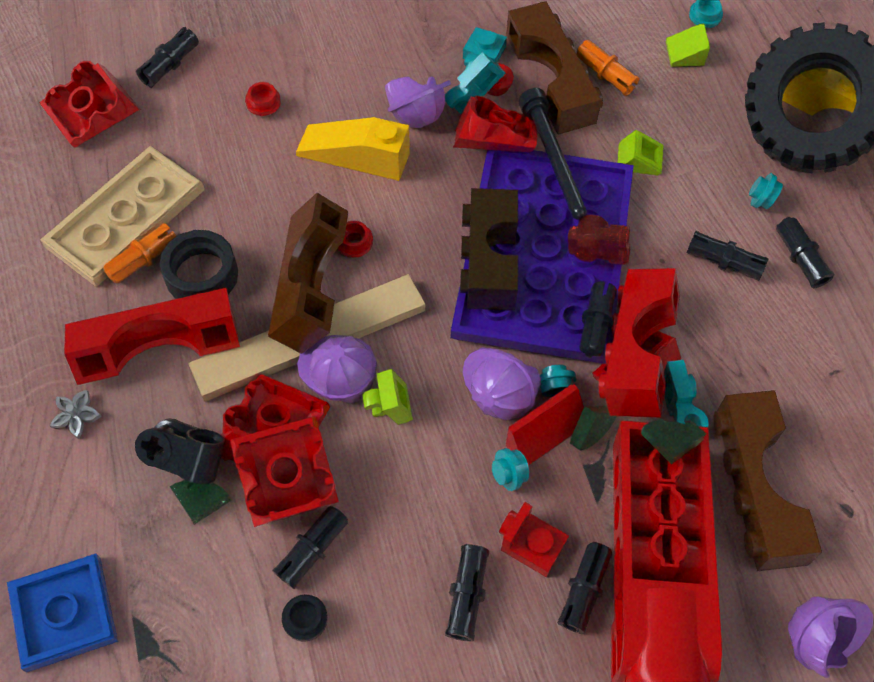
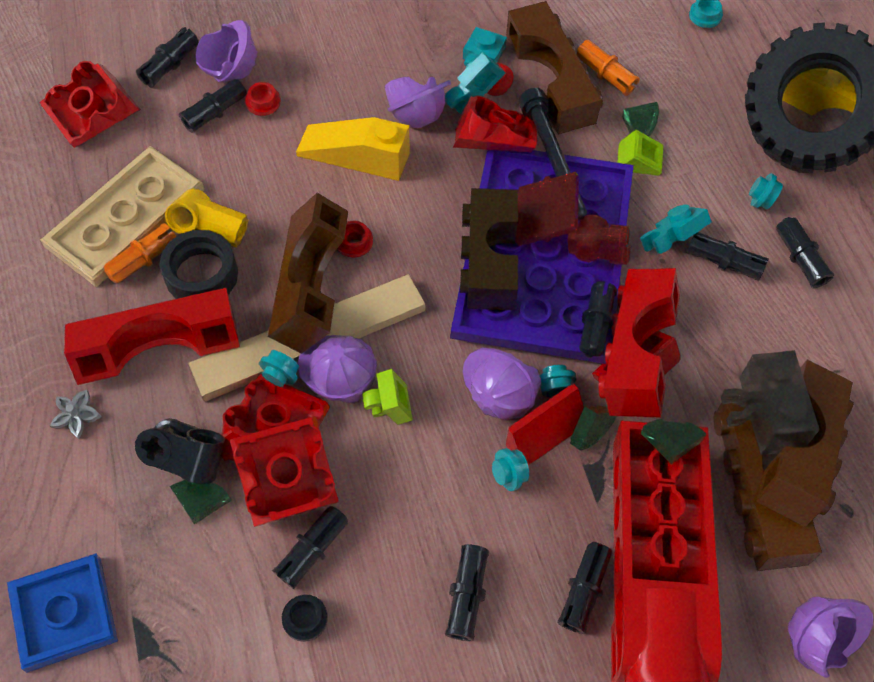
(205, 216): none -> yellow piece
(212, 105): none -> black axle
(227, 52): none -> medium lavender piece
(279, 368): none -> teal plate
(531, 540): red bracket -> none
(548, 209): none -> clear red piece
(642, 118): none -> clear green tile
(678, 225): none -> teal plate
(679, 394): teal plate -> none
(688, 47): lime slope -> none
(774, 402): none -> clear smoke brick
(802, 478): none -> reddish brown arch

